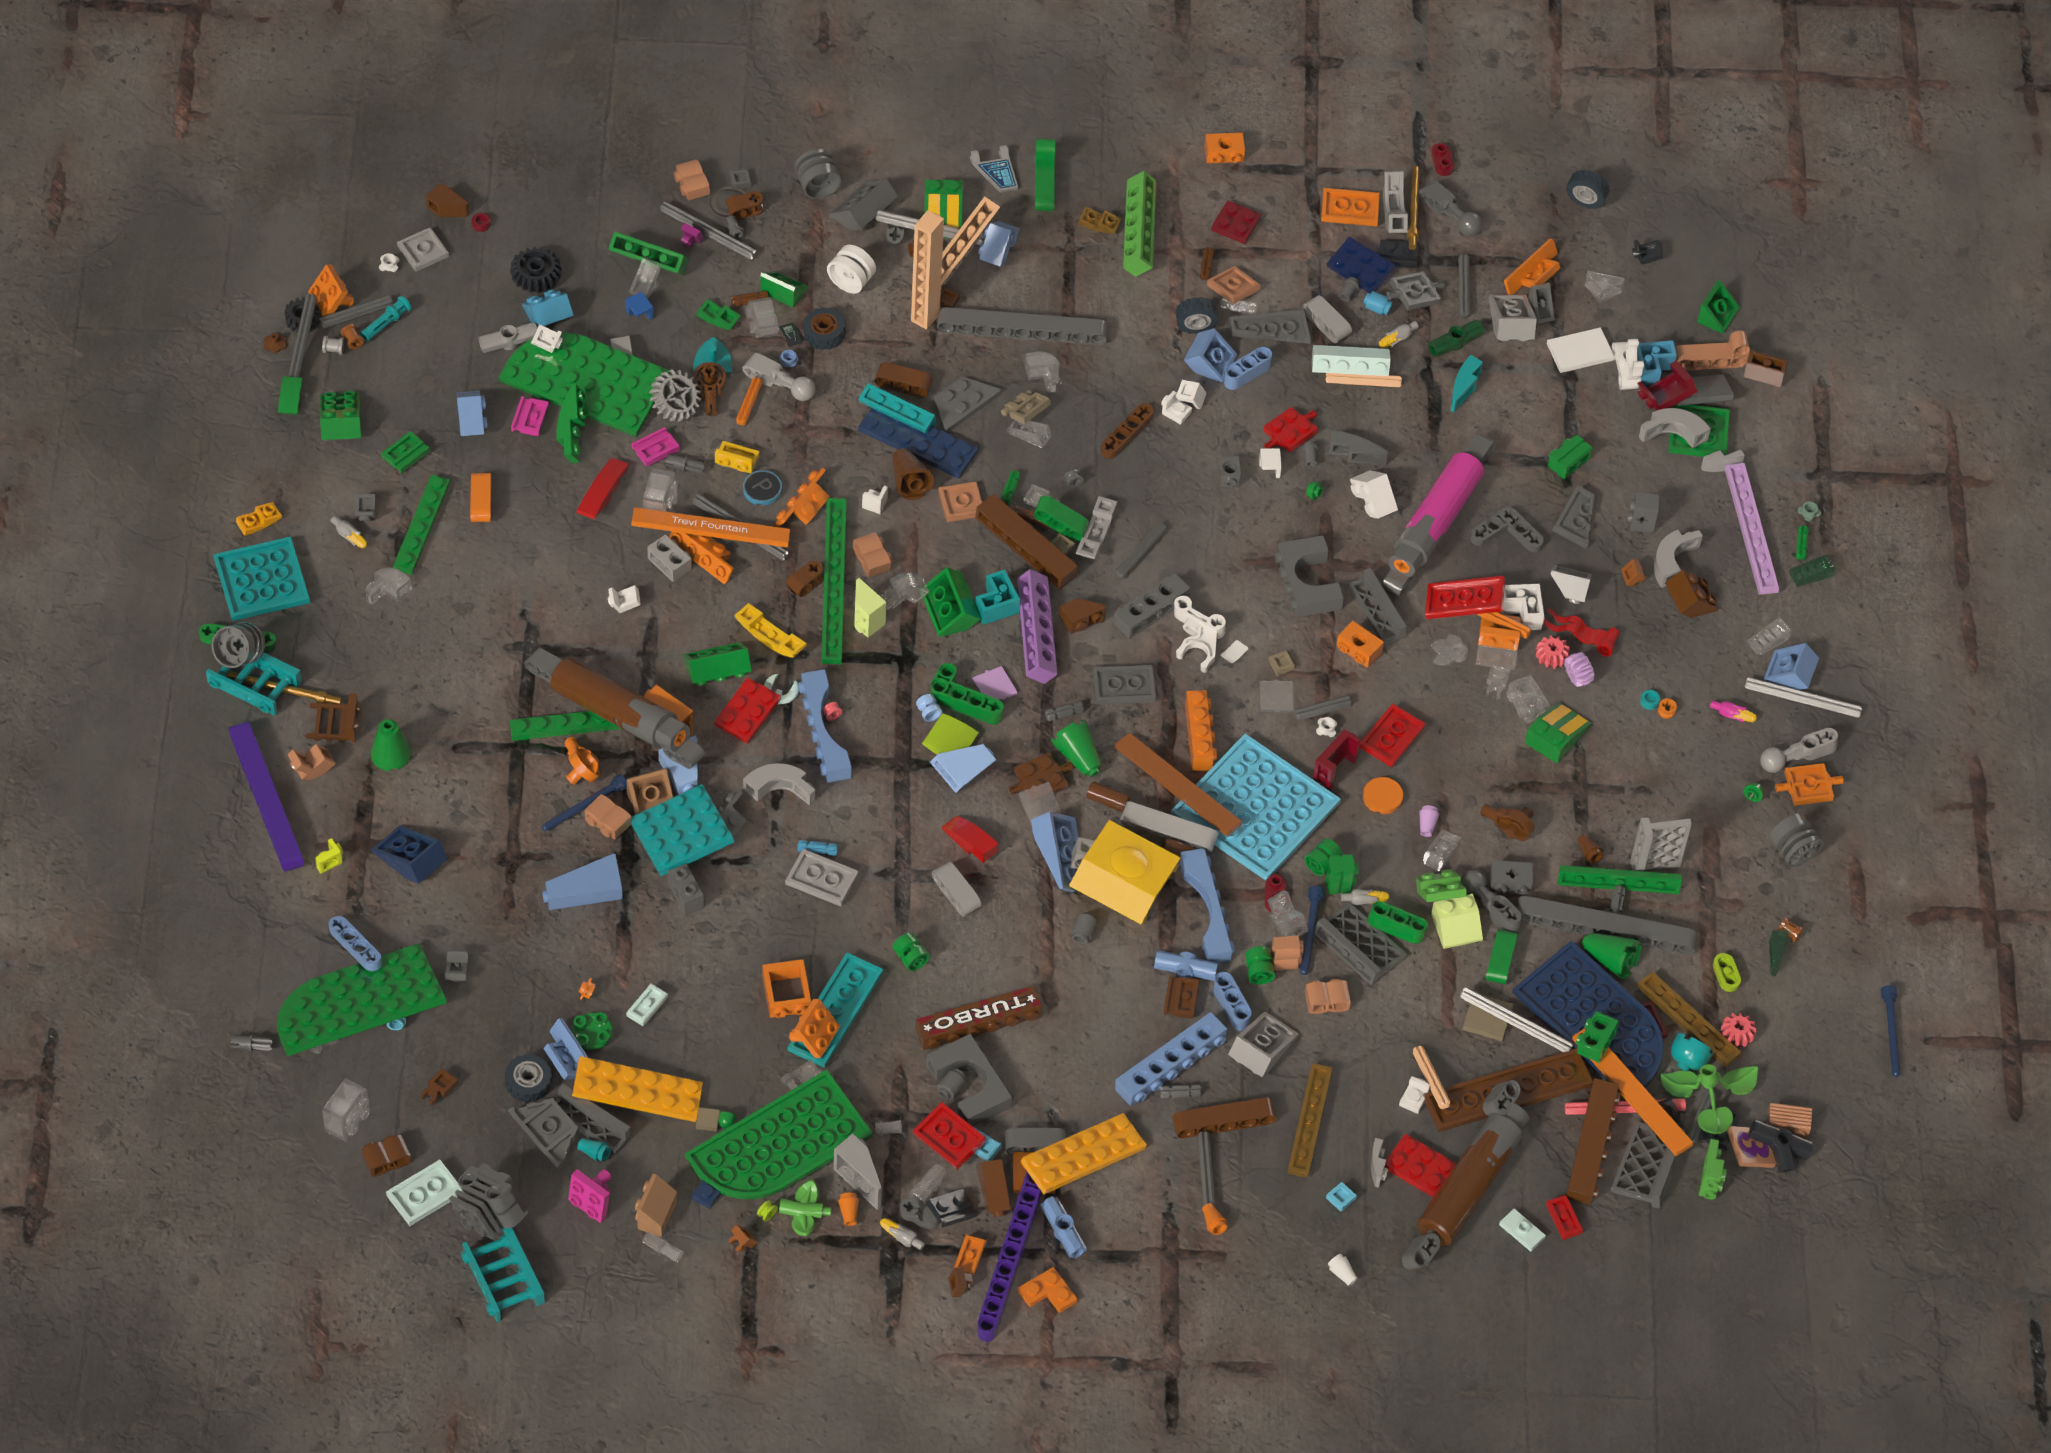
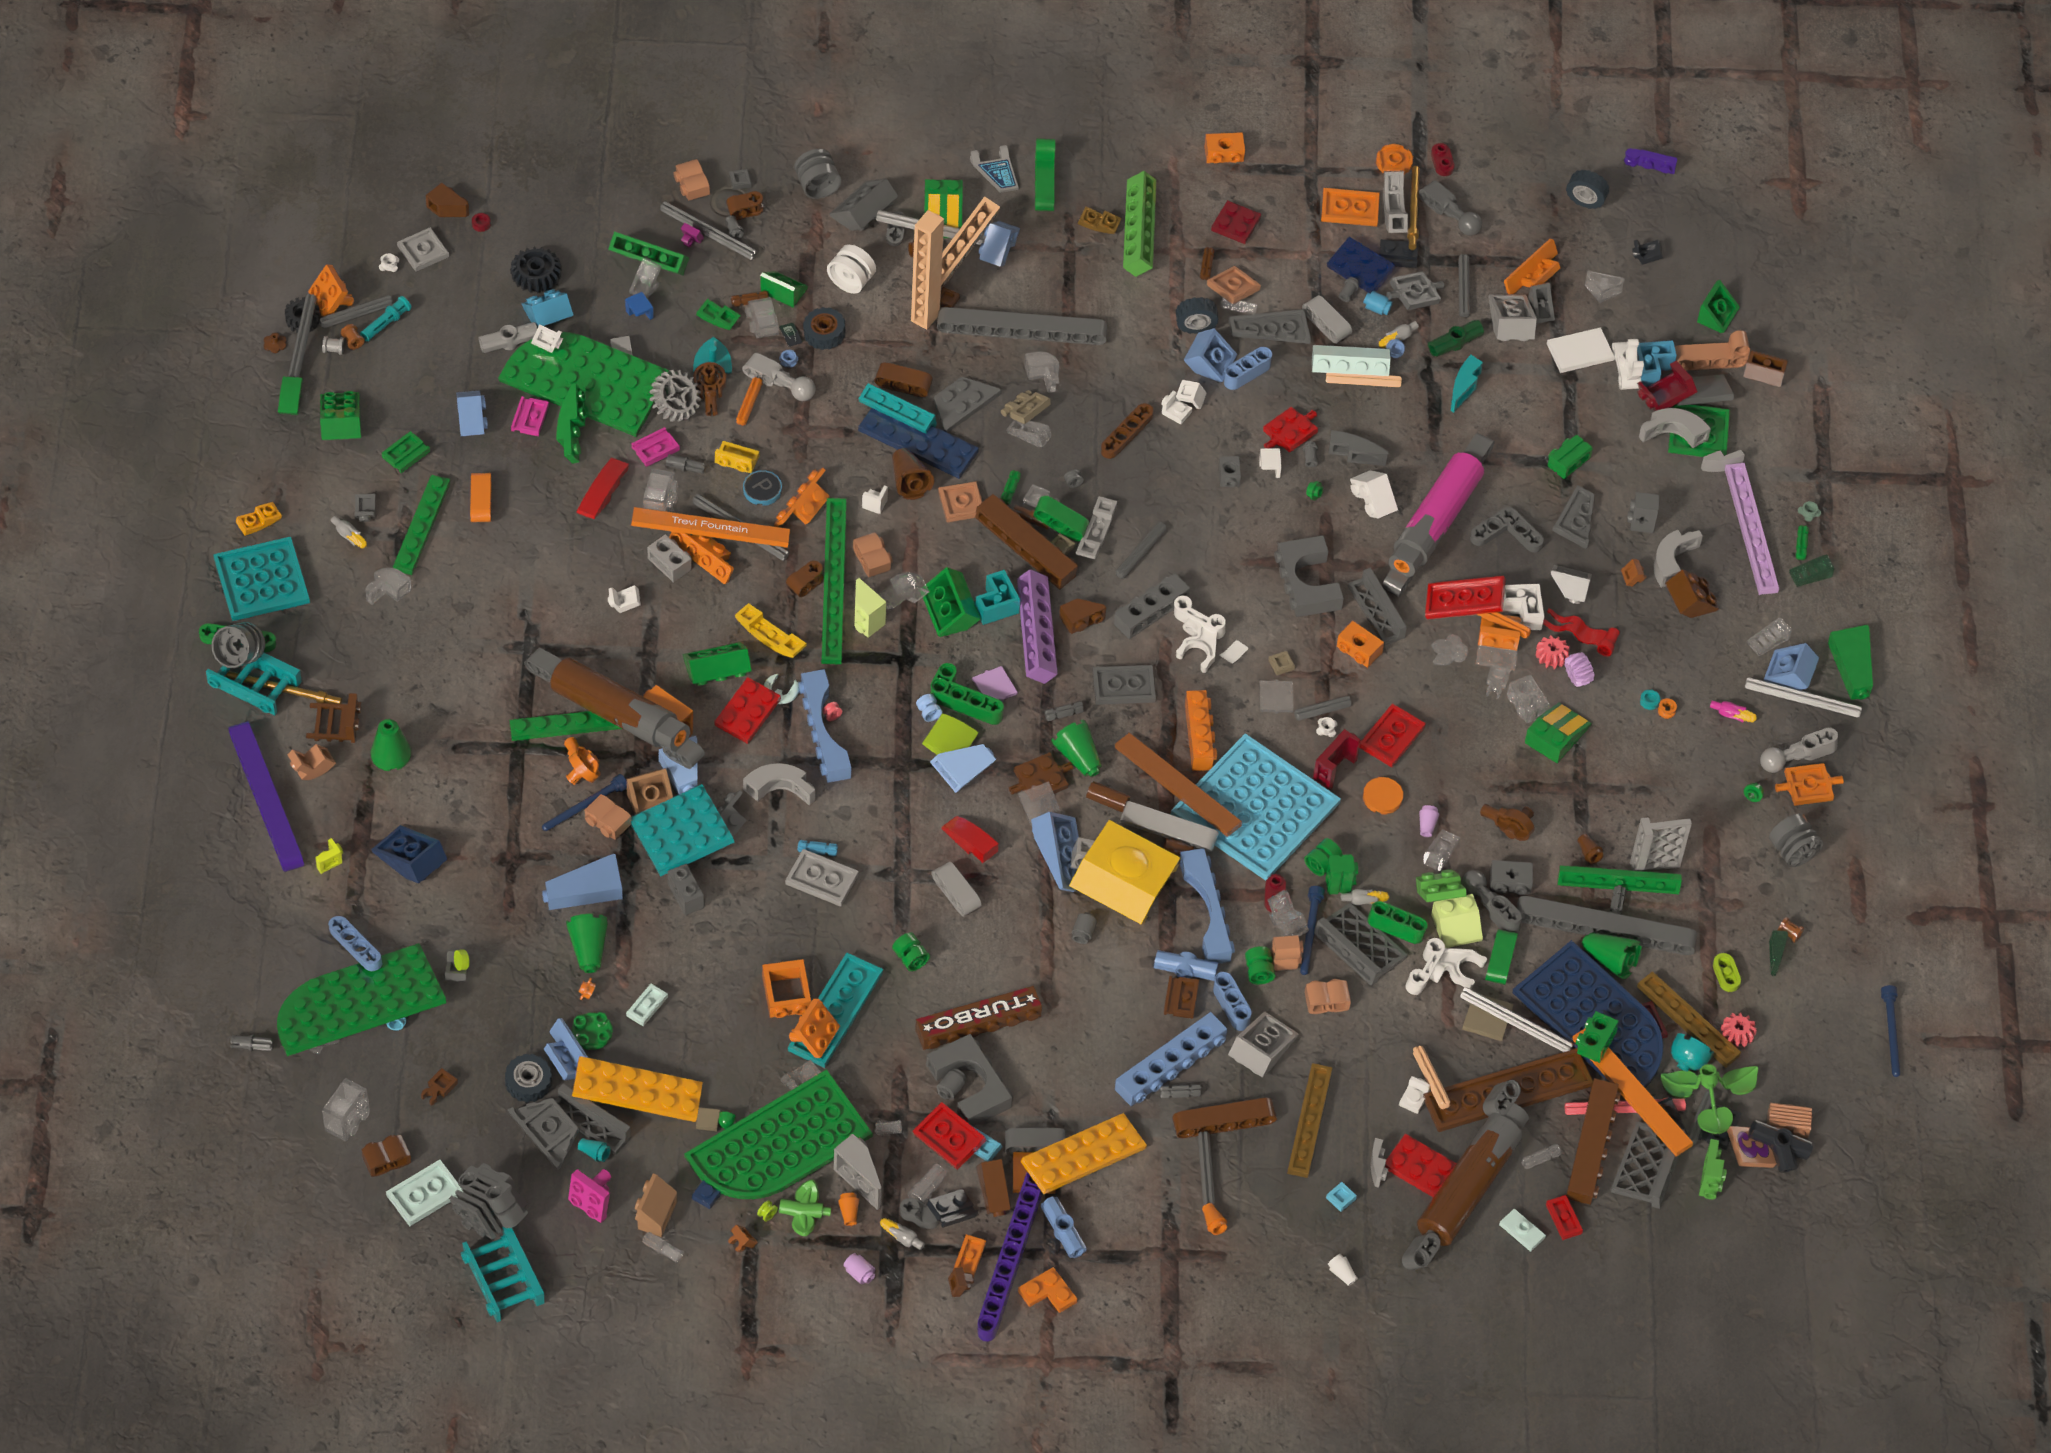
(461, 959): none -> lime tile
(588, 940): none -> green cone
(859, 1269): none -> lavender brick
(1394, 158): none -> orange tile
(1396, 348): none -> medium blue plate
(1440, 960): none -> white piece
(1541, 1156): none -> clear axle
(1650, 160): none -> dark purple hinge
(1853, 658): none -> green slope

